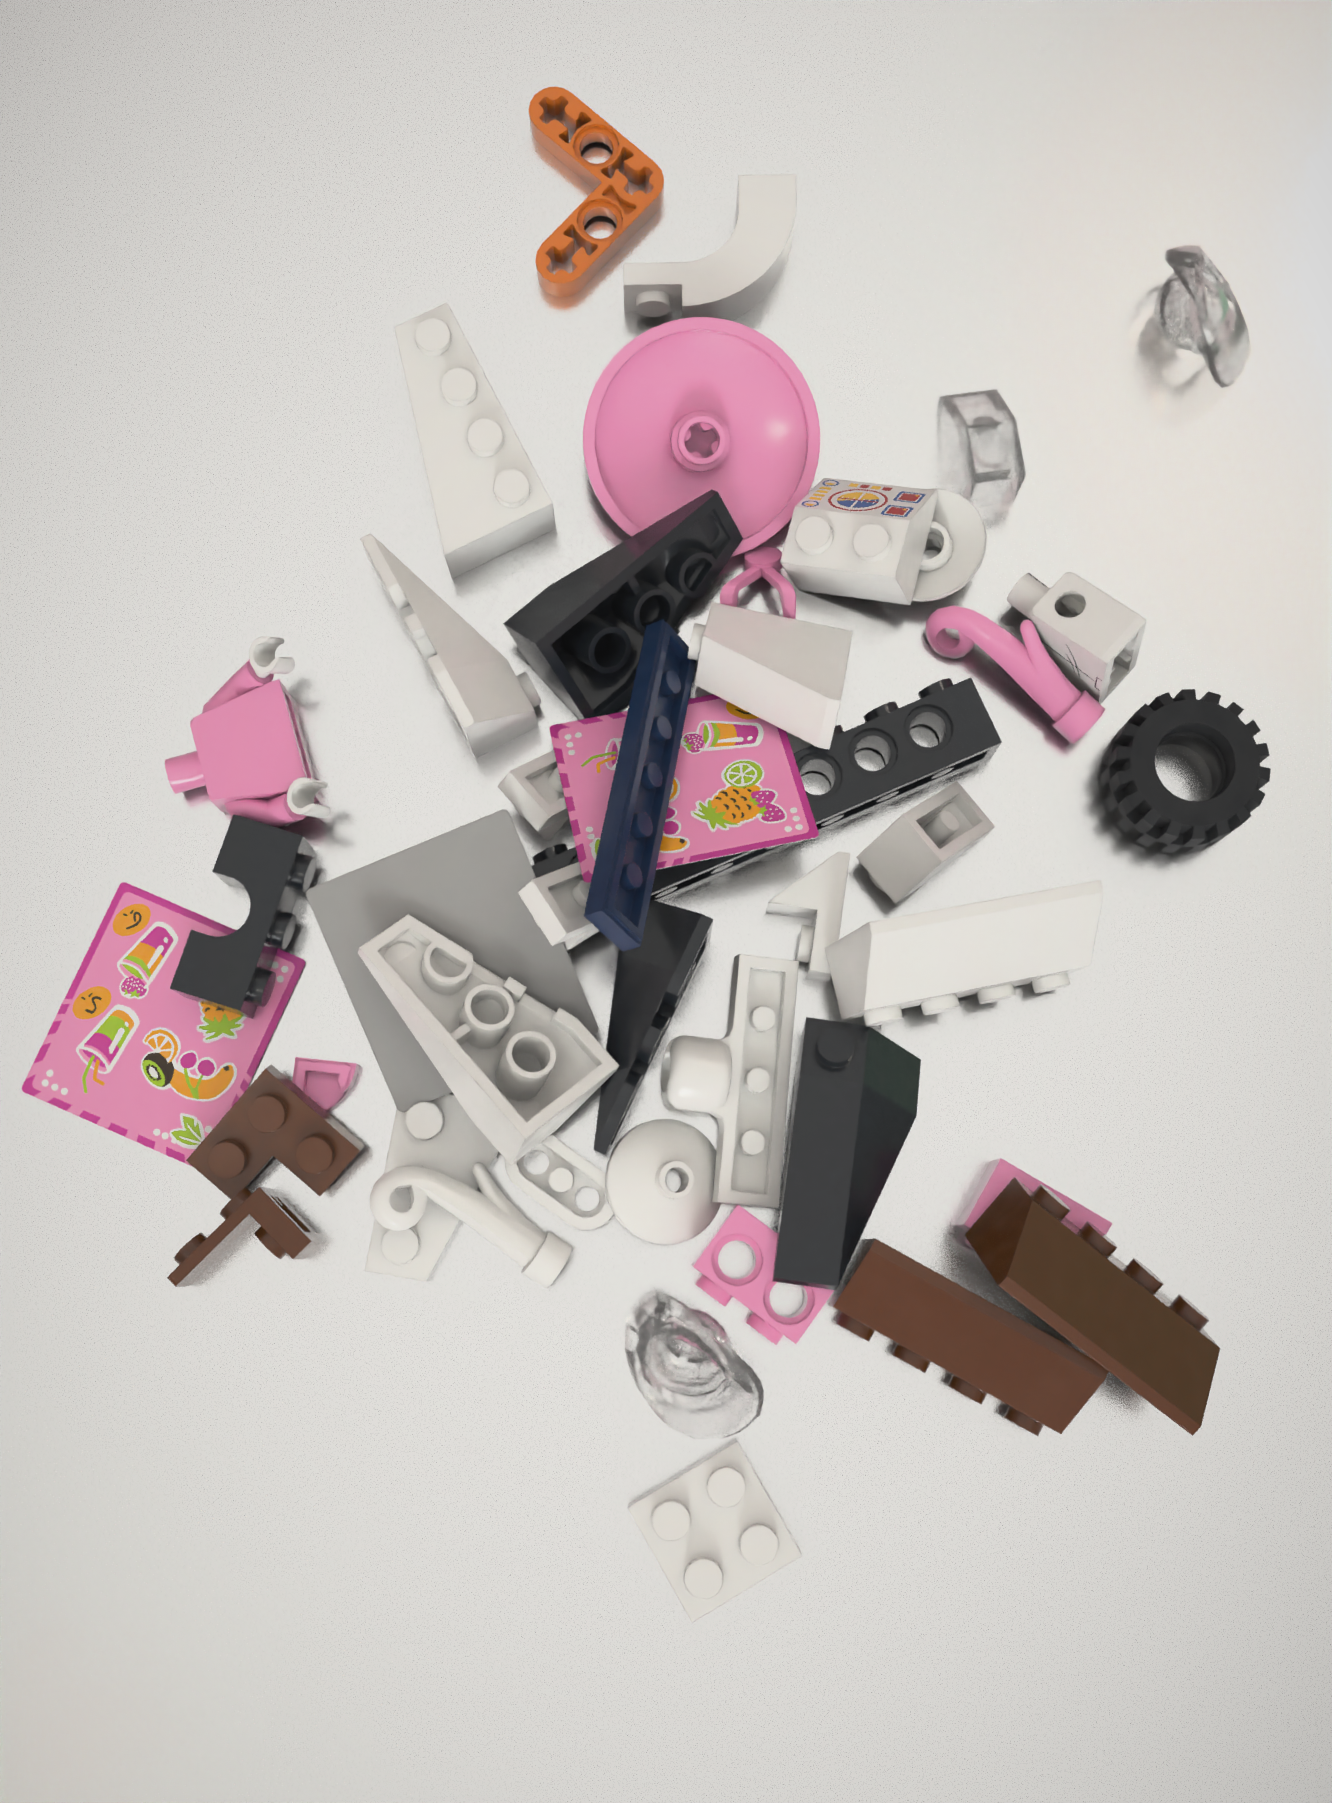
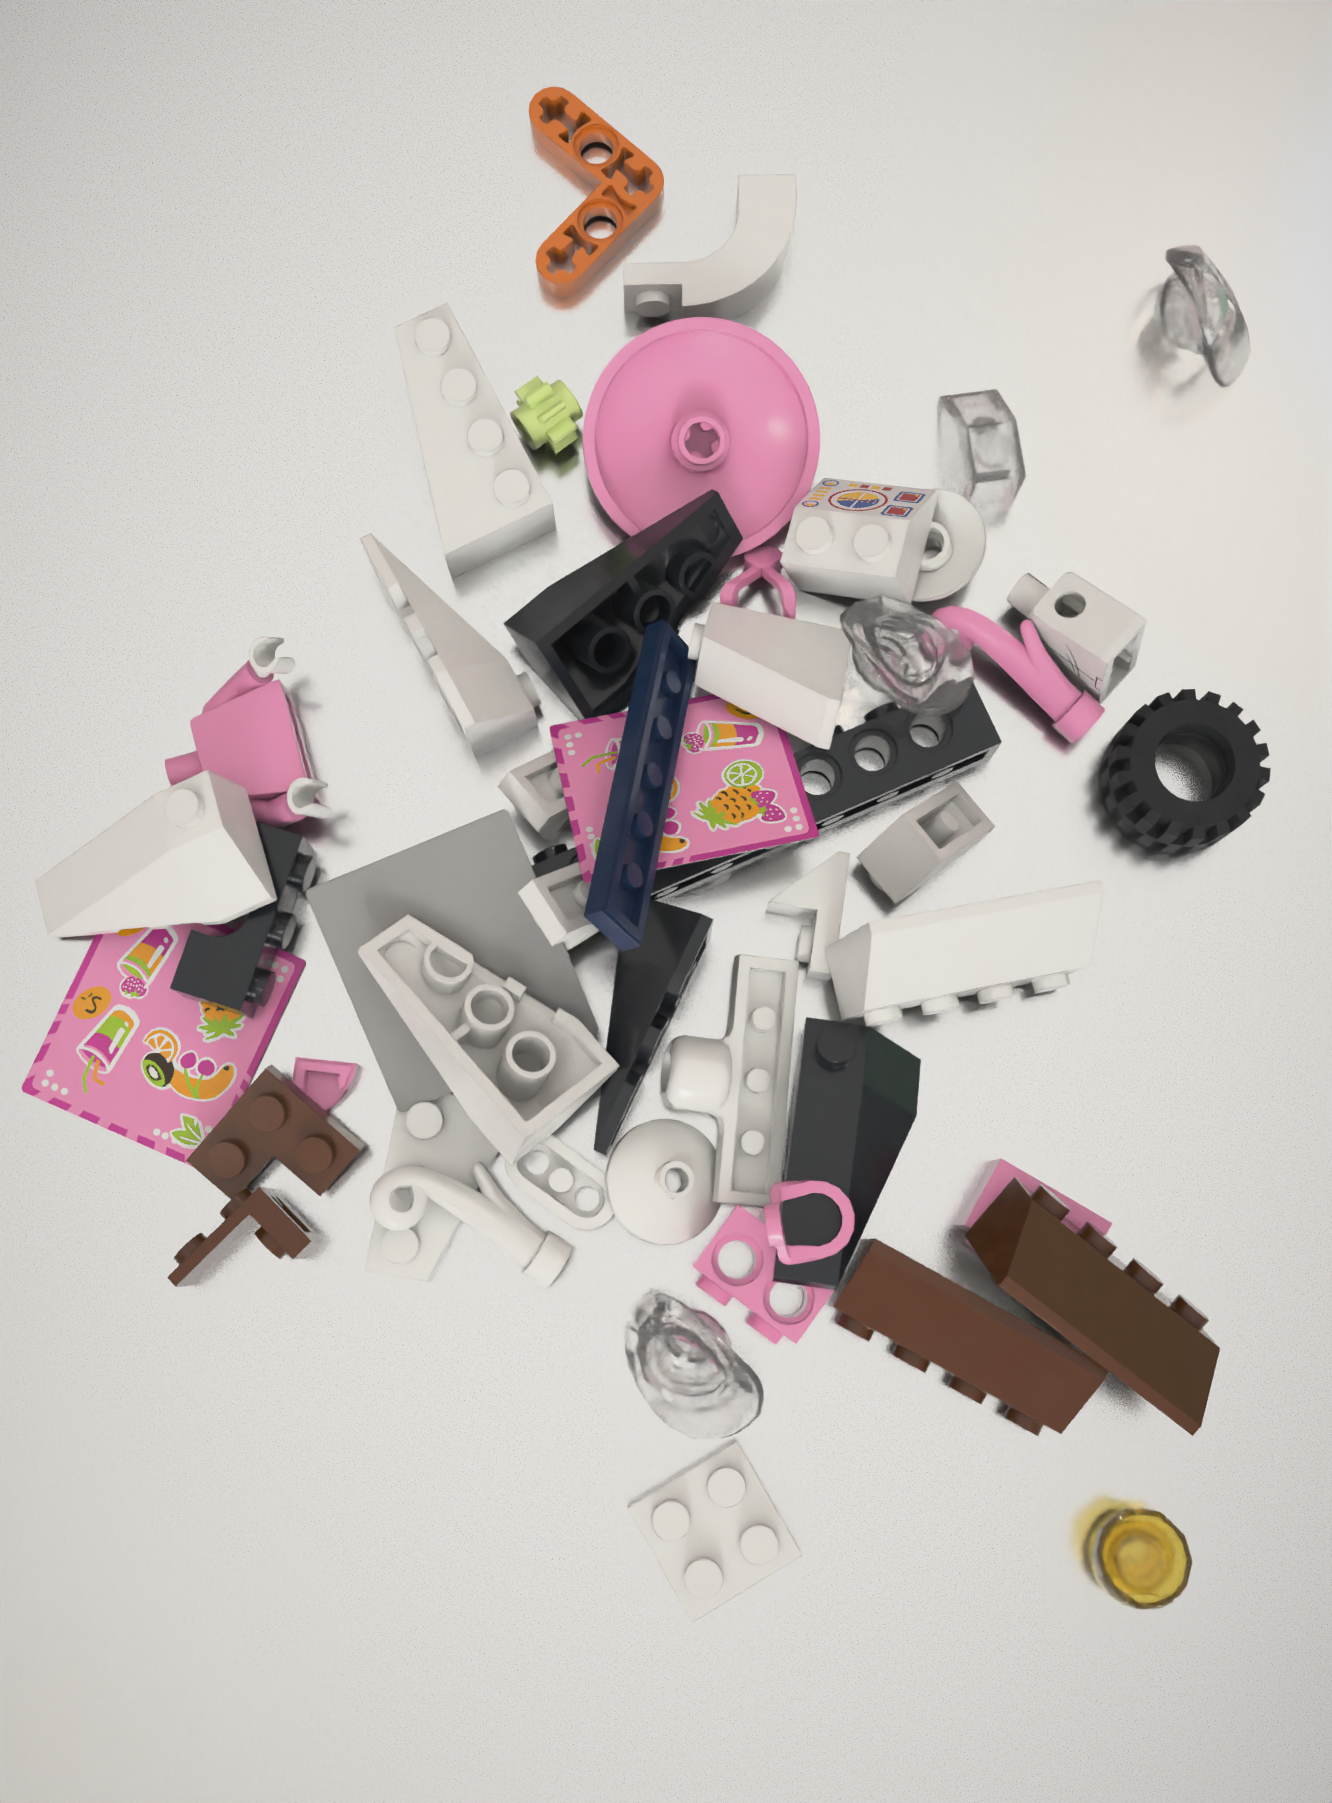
(164, 864): none -> white wedge
(546, 414): none -> yellowish green gear
(773, 1216): none -> bright pink piece
(908, 655): none -> clear hat
(1141, 1559): none -> clear yellow hair

